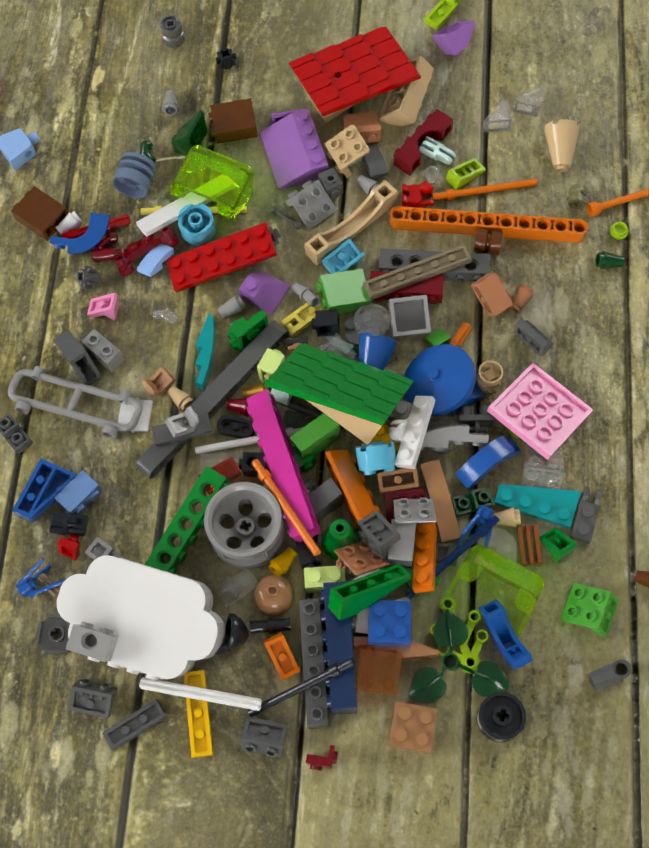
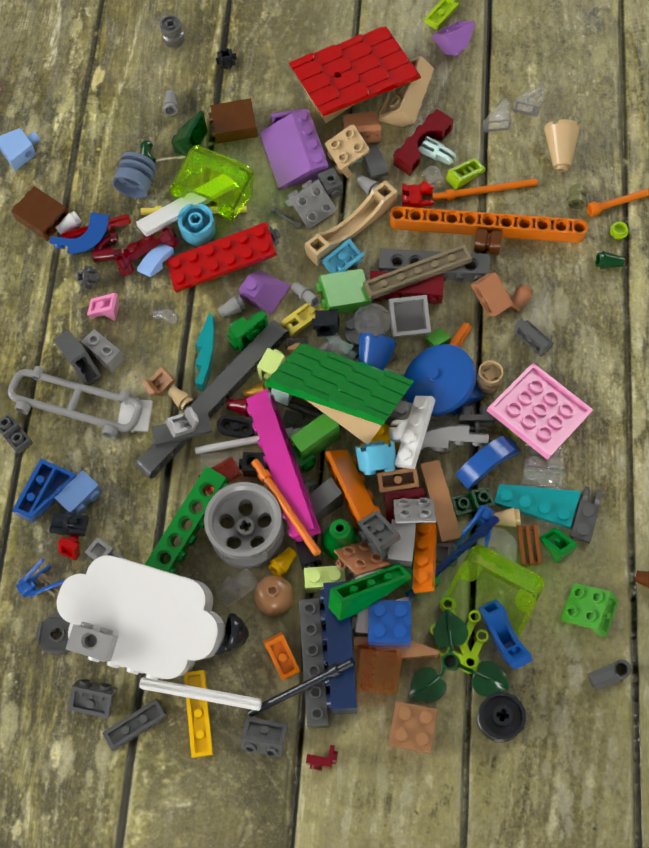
(270, 625): black pin -> none

